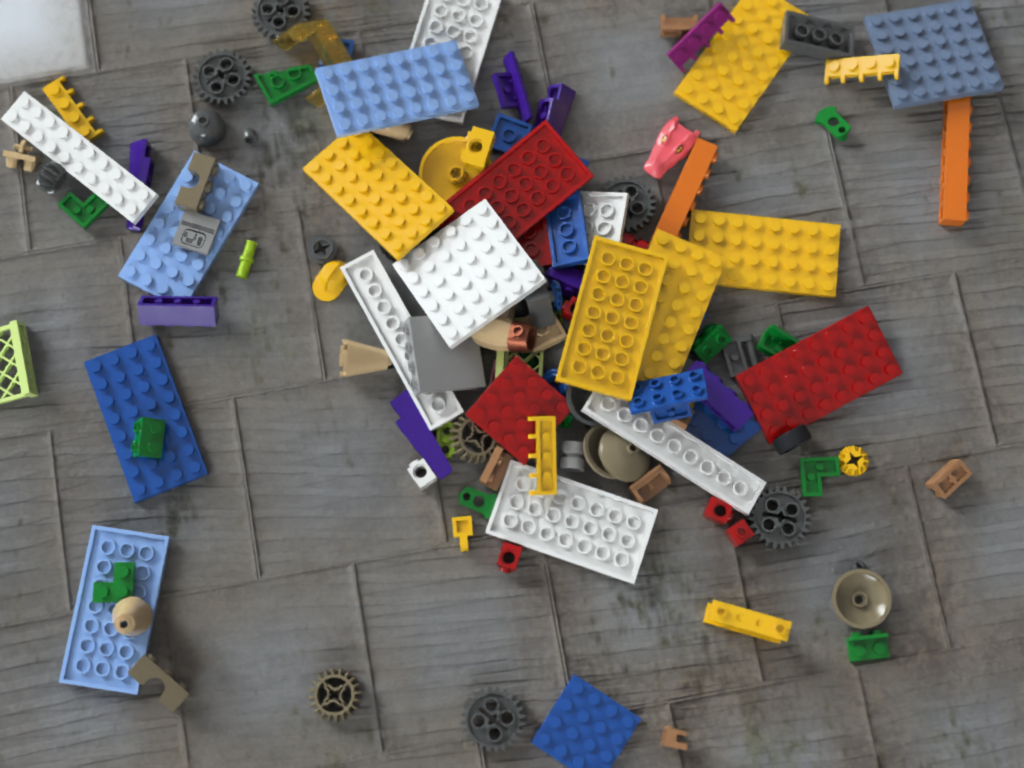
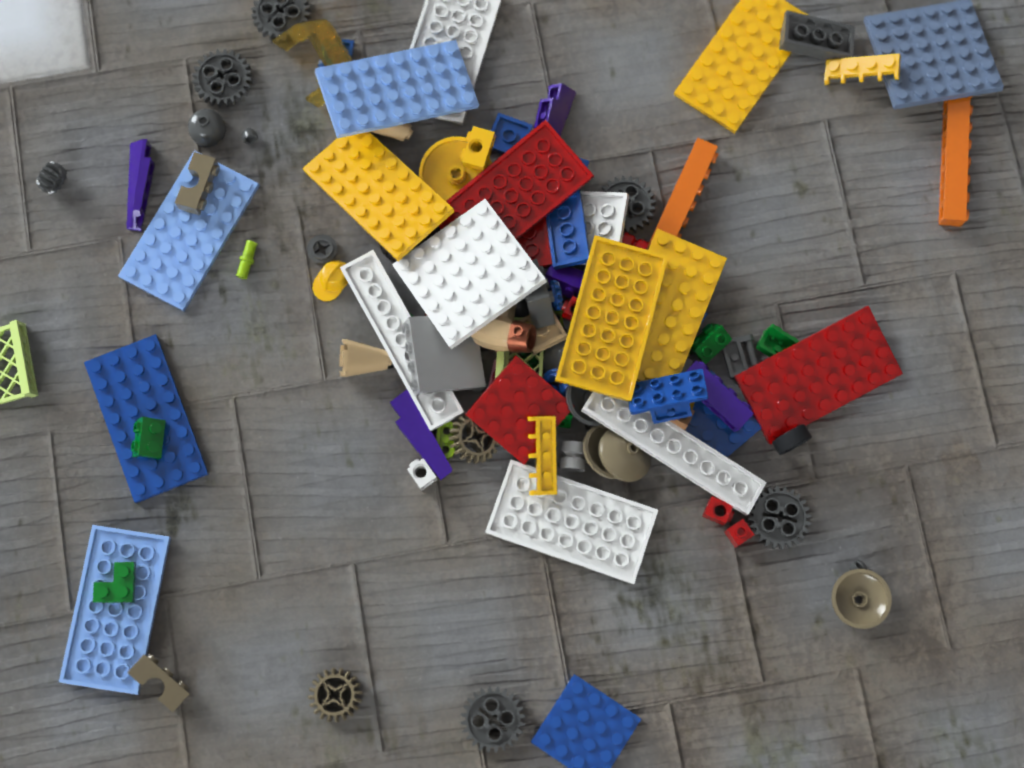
(13, 158): tan hips -> none
(70, 111): yellow hinge -> none
(80, 158): white plate -> none
(81, 212): green plate -> none
(132, 616): tan cone -> none
(178, 311): brick -> none
(196, 232): light grey tile -> none
(285, 84): green wing -> none
(462, 529): yellow plate -> none
(488, 504): green piece -> none
(495, 469): medium nougat bracket -> none
(508, 548): red brick -> none
(511, 88): dark purple bracket -> none
(650, 484): medium nougat hinge -> none
(670, 147): coral animal -> none
(670, 738): medium nougat hinge -> none
(676, 26): medium nougat hinge -> none
(699, 36): magenta hinge -> none
(747, 622): yellow fence -> none
(770, 252): yellow plate -> none
(811, 472): green plate -> none
(839, 131): green piece -> none
(851, 469): yellow gear -> none
(867, 647): green bracket -> none
(948, 478): medium nougat hinge -> none

